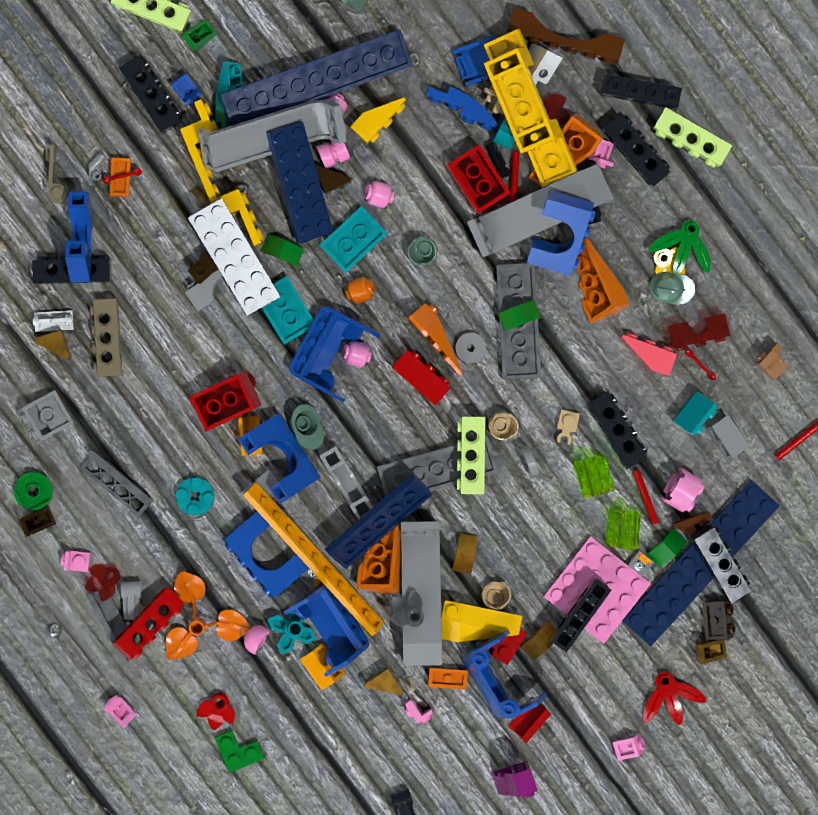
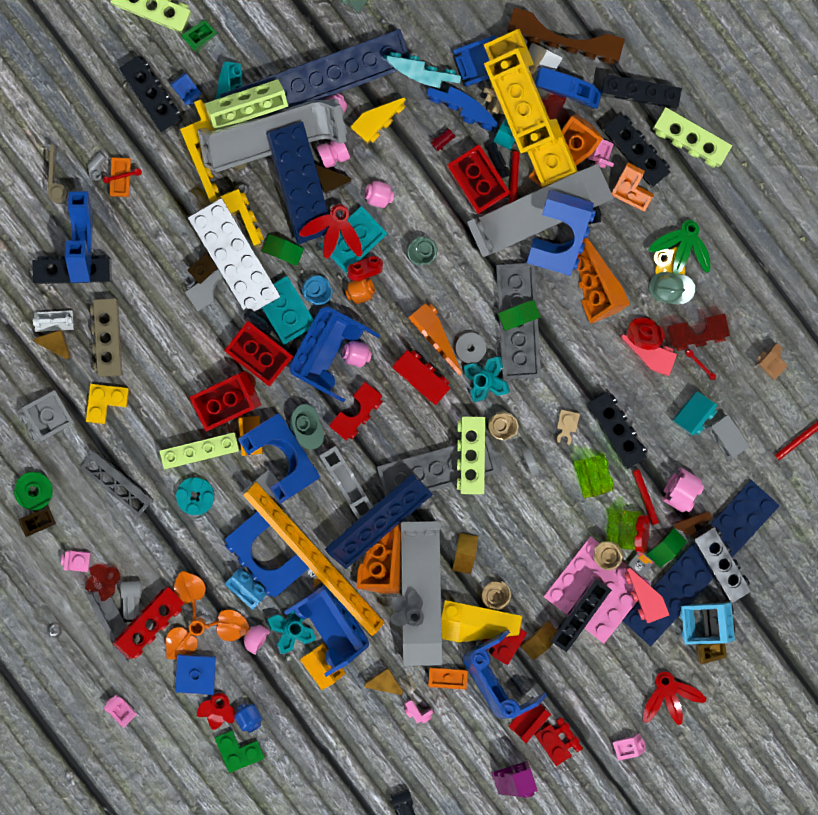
(102, 396): none -> yellow plate
(195, 674): none -> blue plate
(199, 450): none -> yellowish green brick
(246, 105): none -> yellowish green brick
(246, 588): none -> dark azure bracket
(248, 717): none -> blue head
(258, 322): none -> black axle
(258, 353): none -> red brick
(317, 290): none -> dark azure hair
(335, 225): none -> red plant
(347, 426): none -> red arch
(365, 268): none -> red plate
(414, 69): none -> slope
(444, 138): none -> dark red pin
(486, 379): none -> teal plant
(553, 744): none -> red plate
(568, 87): none -> blue slope
(608, 555): none -> tan hair
(628, 189): none -> orange plate
(643, 530): none -> red tile
(645, 334): none -> red tile
(651, 602): none -> coral slope
(725, 621): none -> medium azure window

